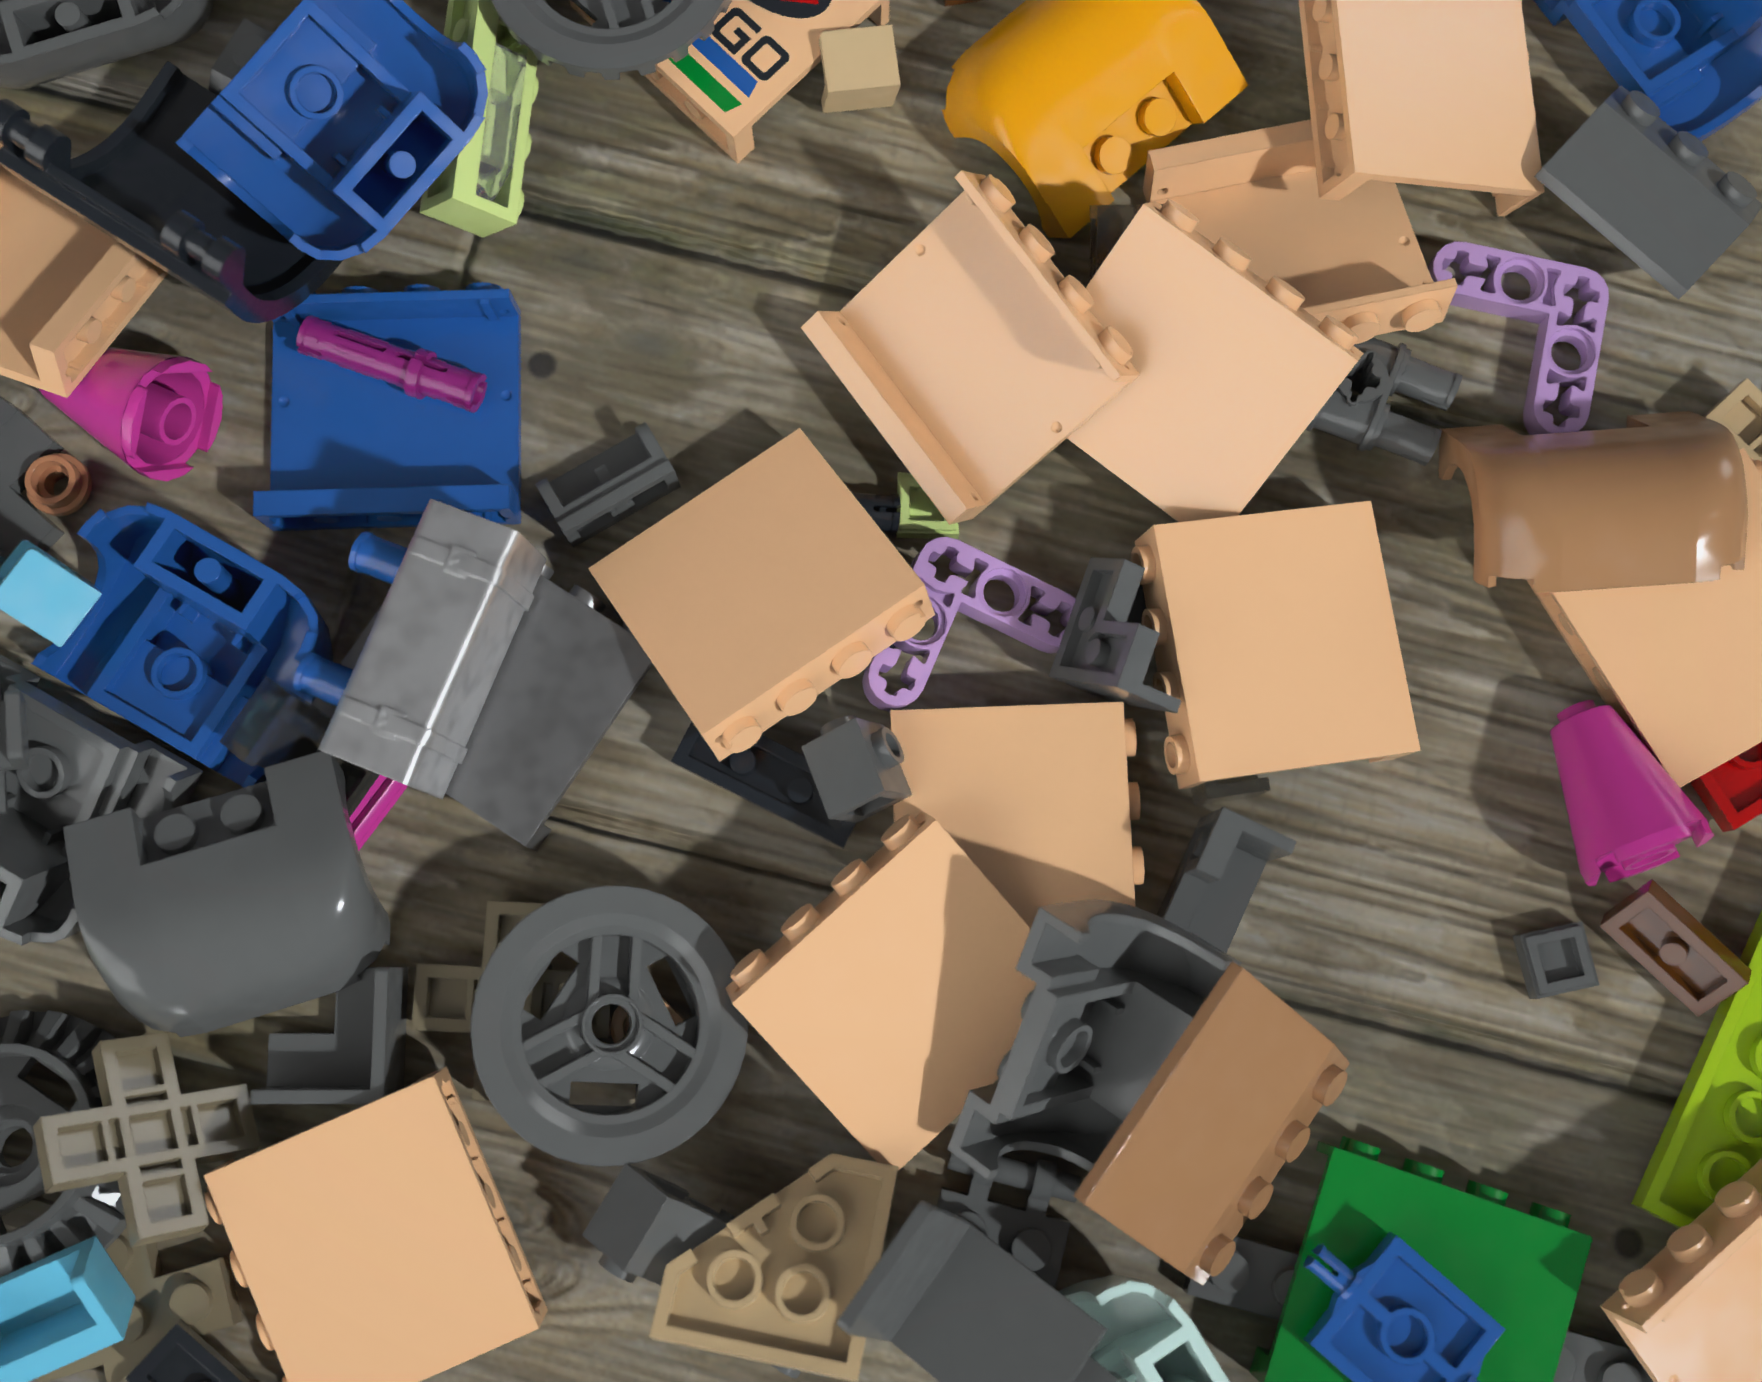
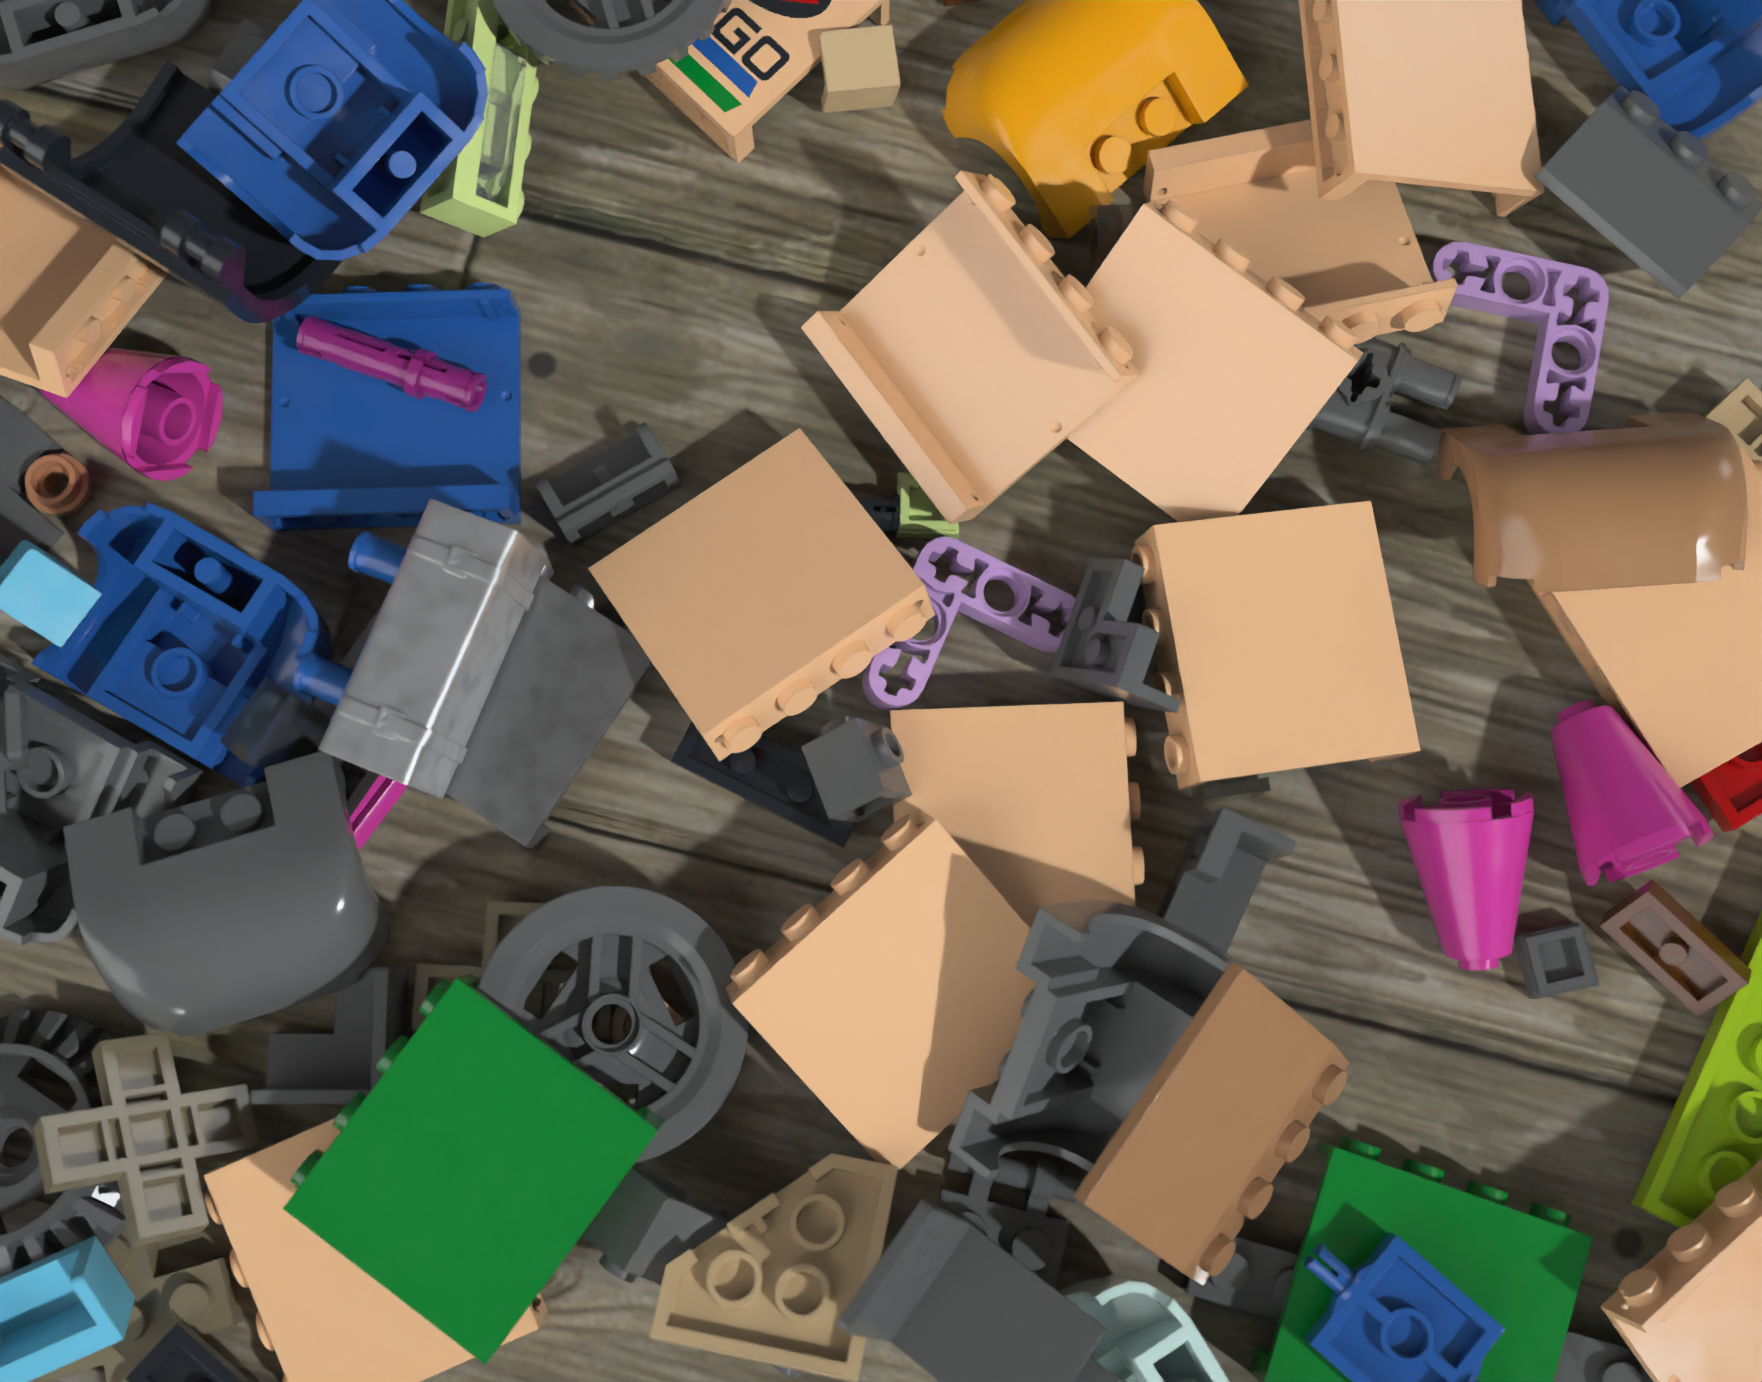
(469, 1167): none -> green panel
(1471, 868): none -> dark pink cone

